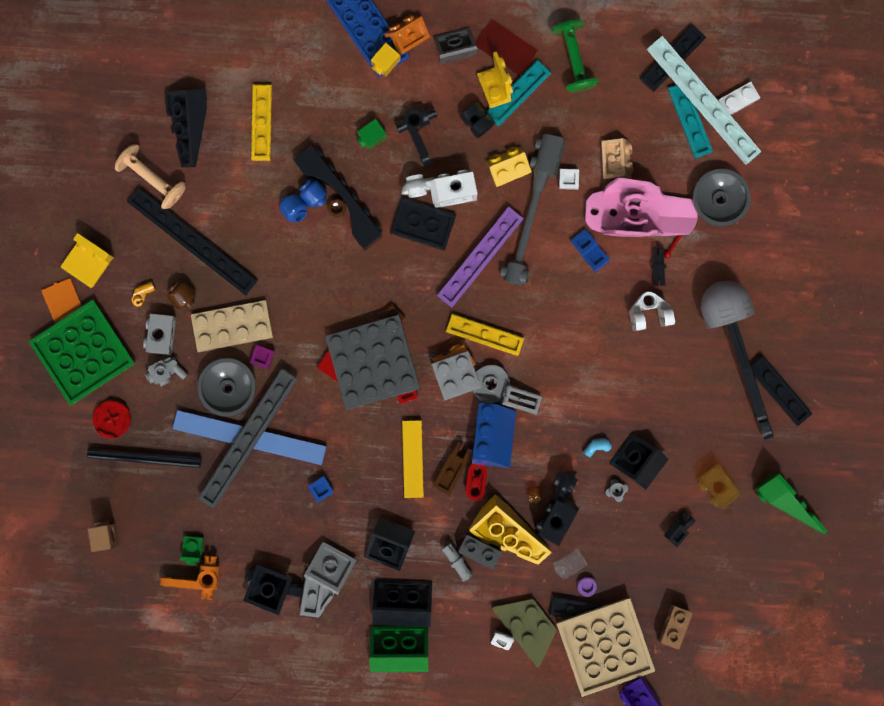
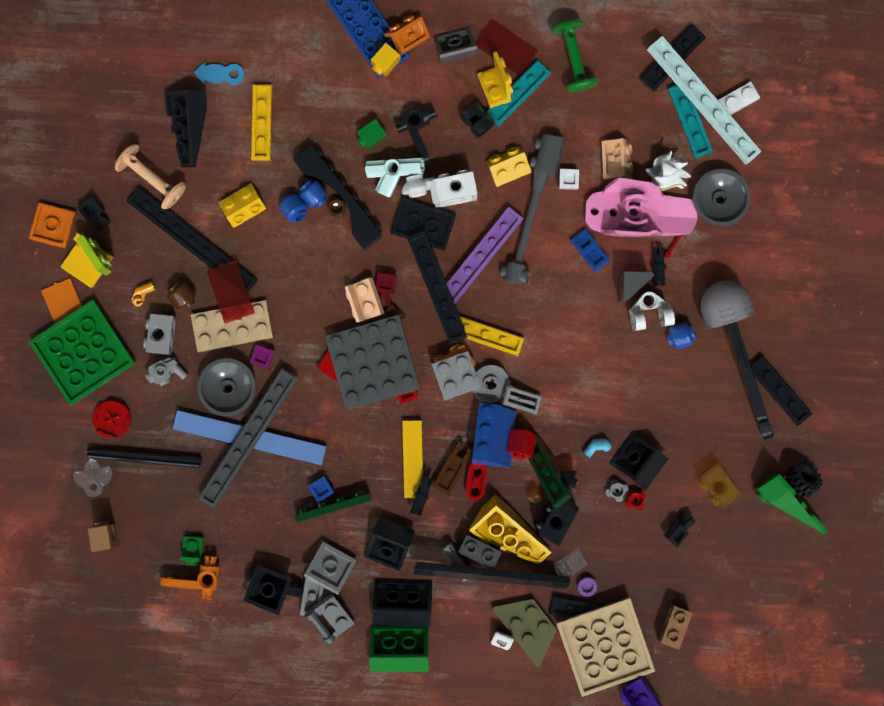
(52, 225): none -> orange tile
(92, 211): none -> black plate
(92, 249): none -> lime plate
(92, 475): none -> clear plate
(217, 73): none -> dark azure brick
(230, 292): none -> clear red piece
(242, 205): none -> yellow bracket
(324, 508): none -> dark green plate
(335, 615): none -> dark grey plate
(364, 300): none -> light nougat bracket
(386, 284): none -> dark red plate
(388, 178): none -> light aqua piece
(421, 495): none -> black pin
(437, 287): none -> black plate
(491, 575): none -> black tile
(521, 444): none -> red brick
(549, 475): none -> dark green plate
(631, 282): none -> dark grey slope
(640, 499): none -> red plate
(668, 172): none -> white hair
(681, 335): none -> blue head
(803, 478): none -> black tyre

